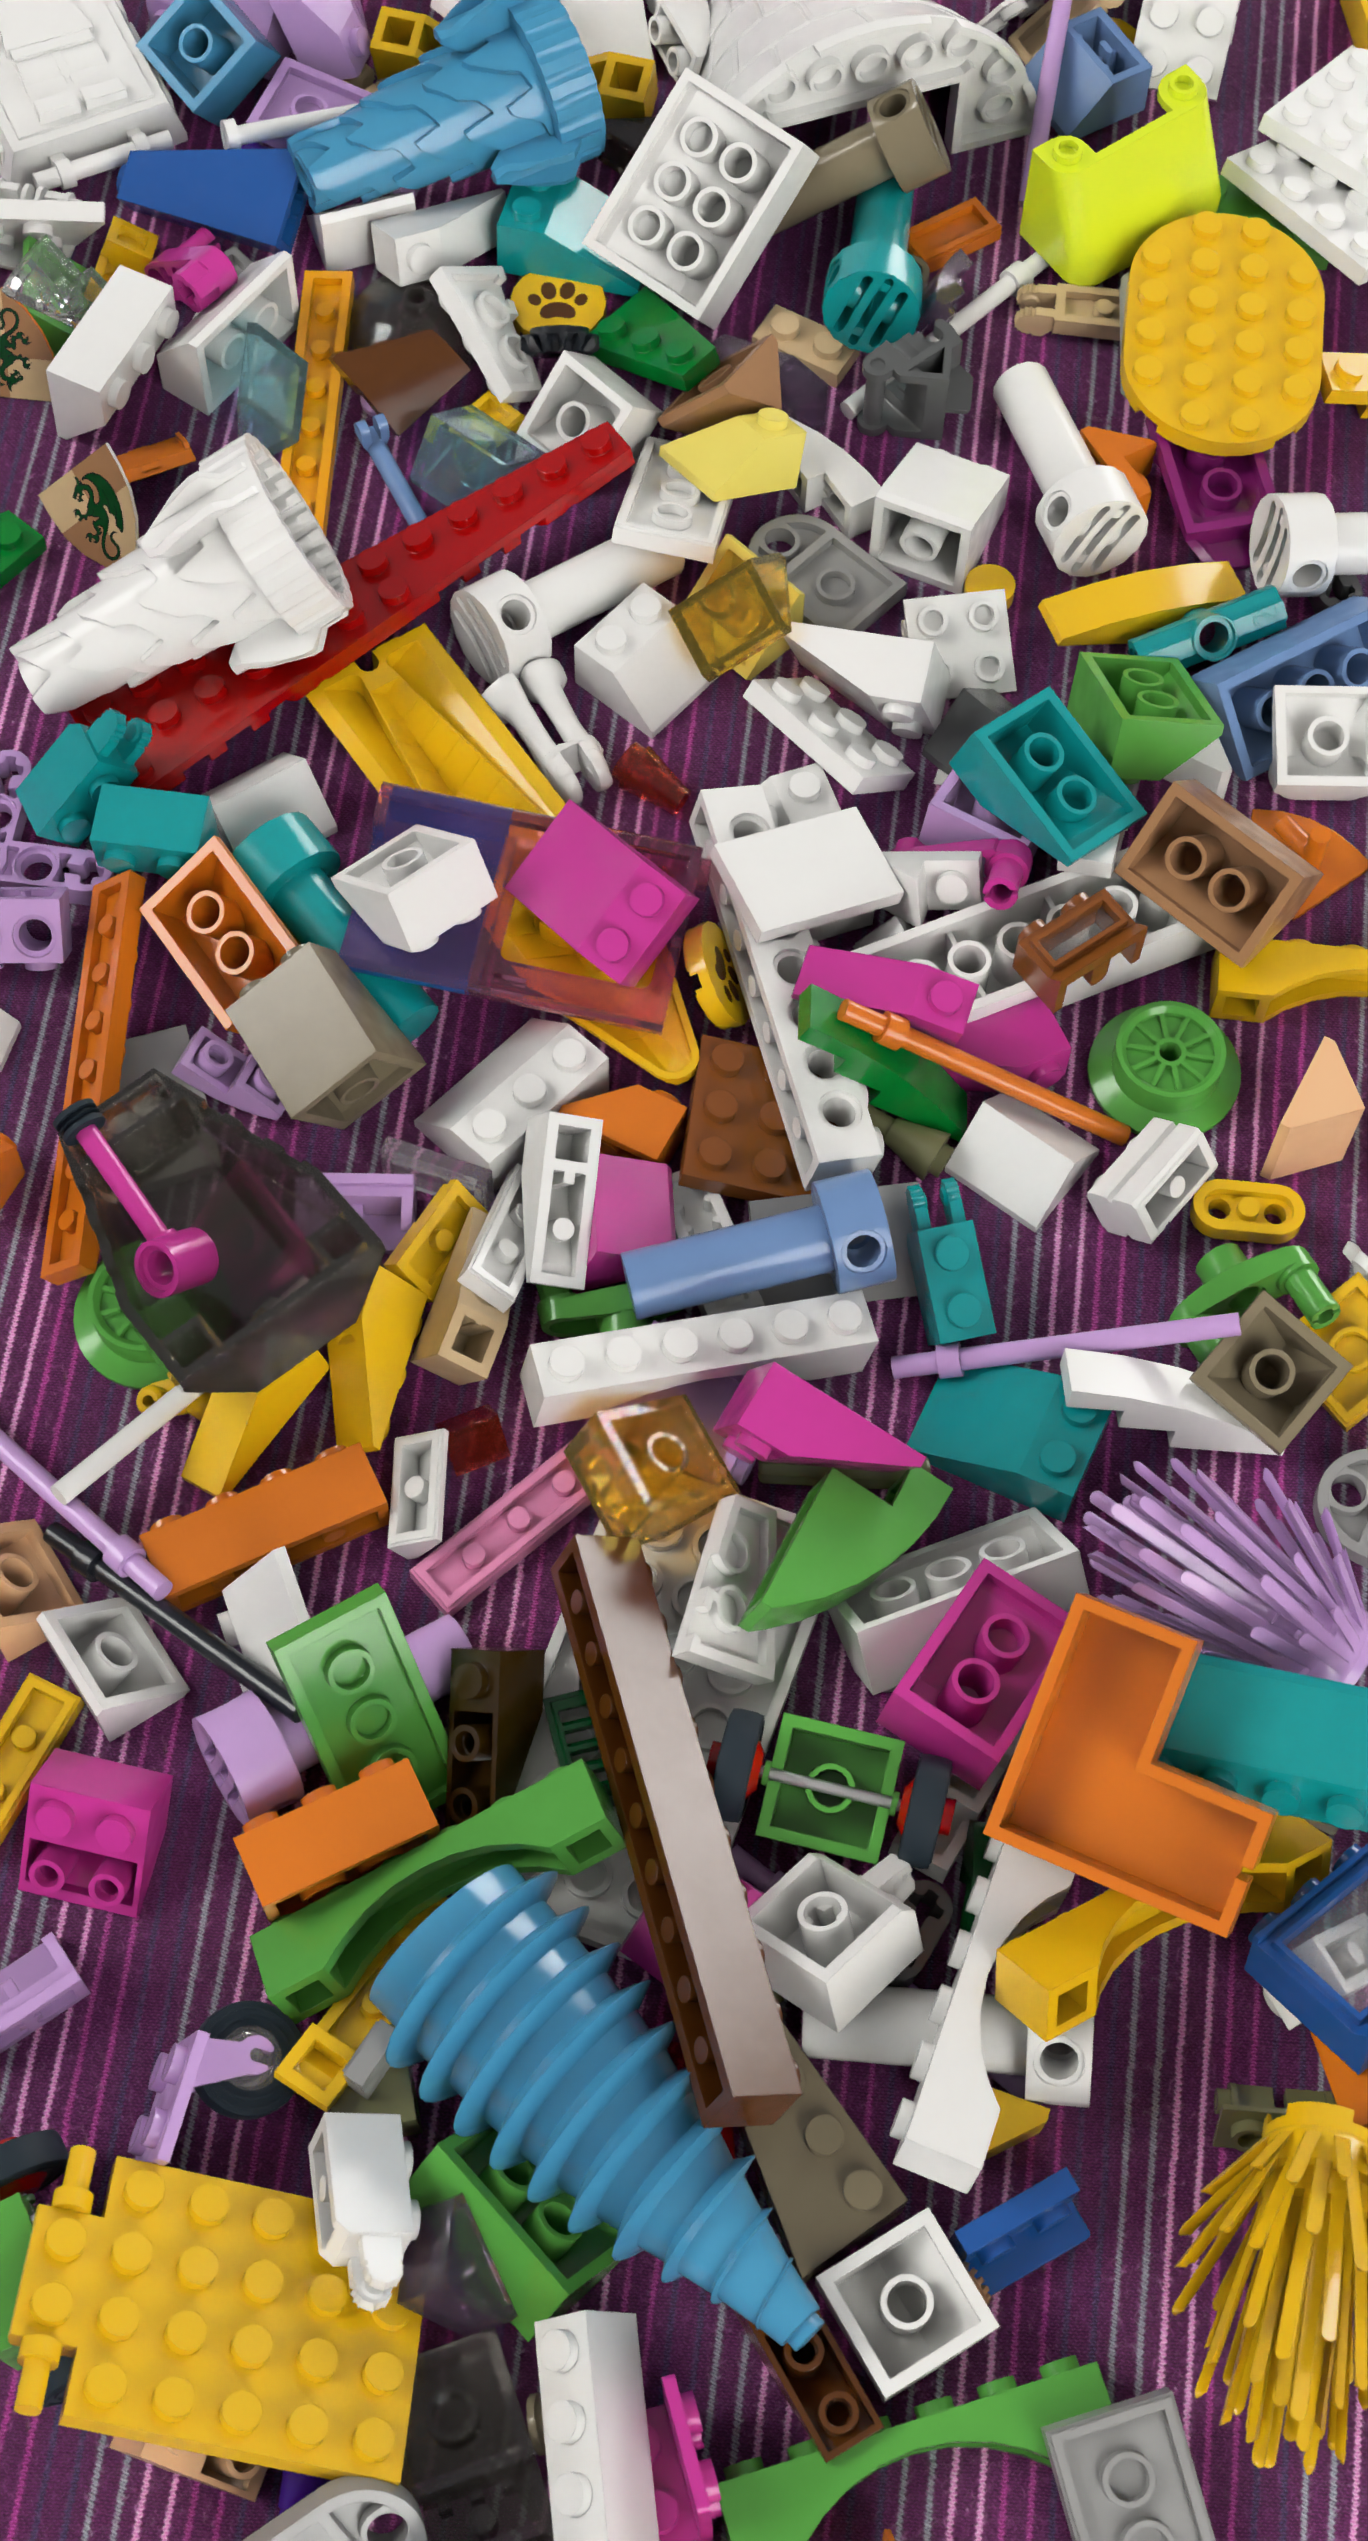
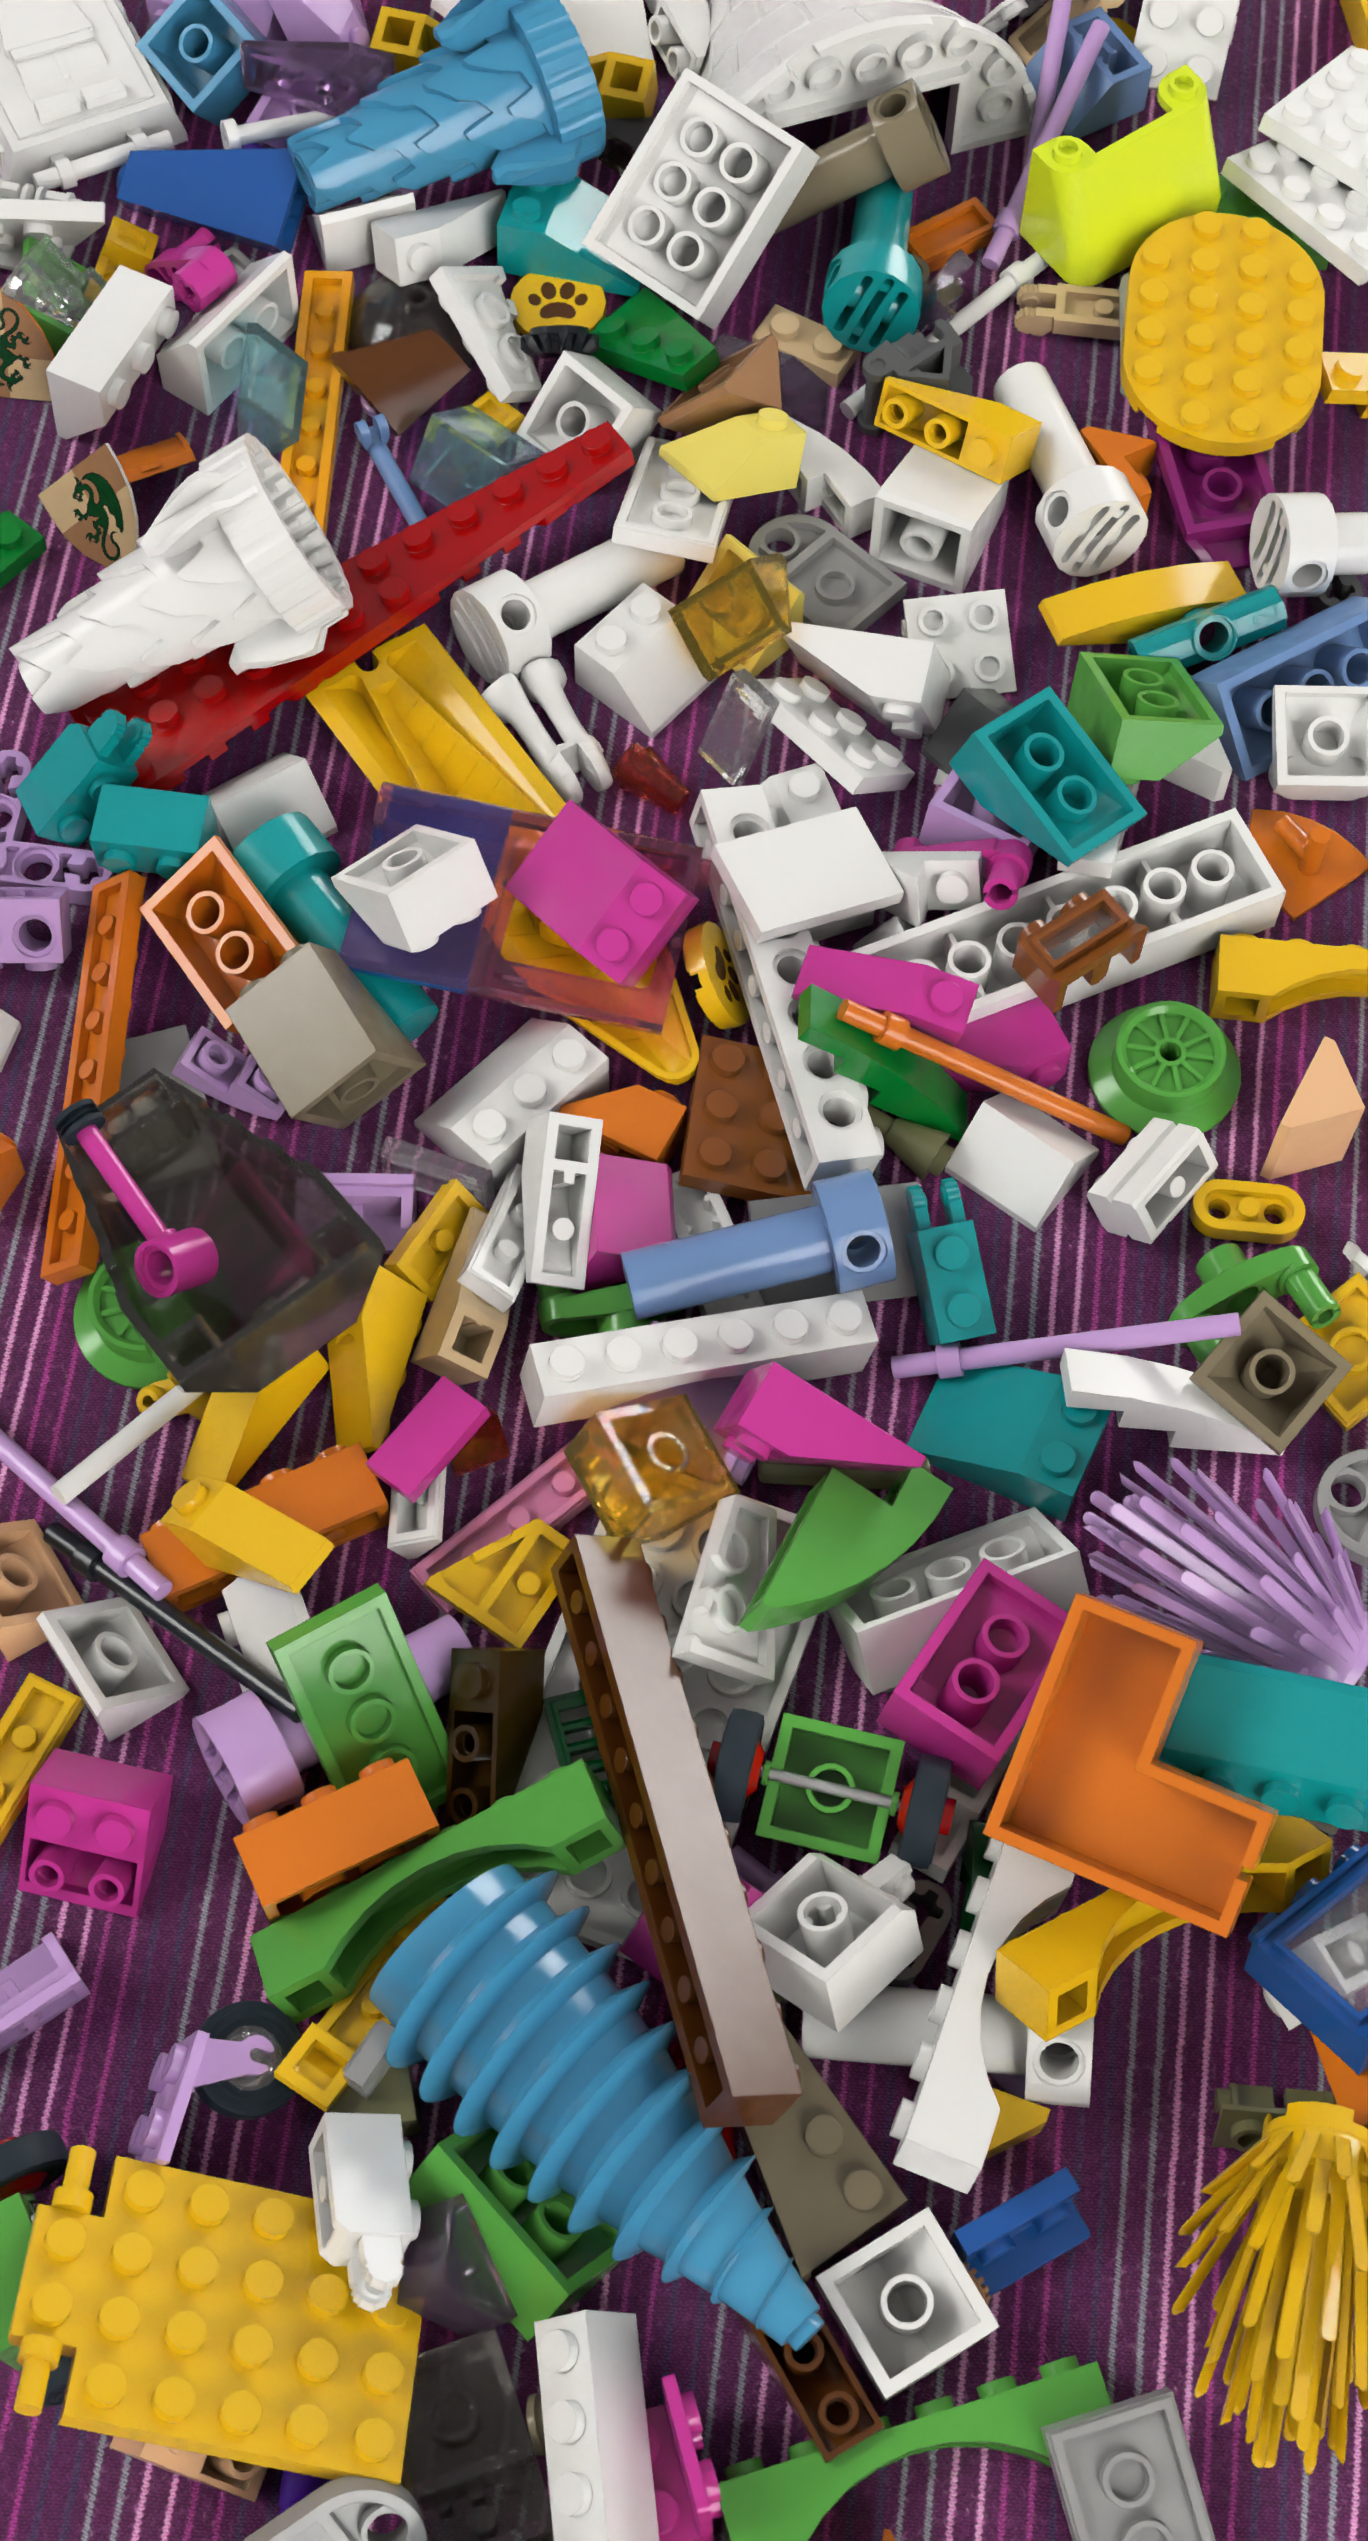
(244, 1535): none -> yellow slope
(314, 74): none -> clear purple slope
(428, 1439): none -> dark pink tile
(505, 1583): none -> yellow wing
(738, 726): none -> clear tile
(959, 428): none -> yellow slope
(991, 577): yellow tile -> none
(1008, 220): none -> lavender bar
(1217, 871): medium nougat slope -> none

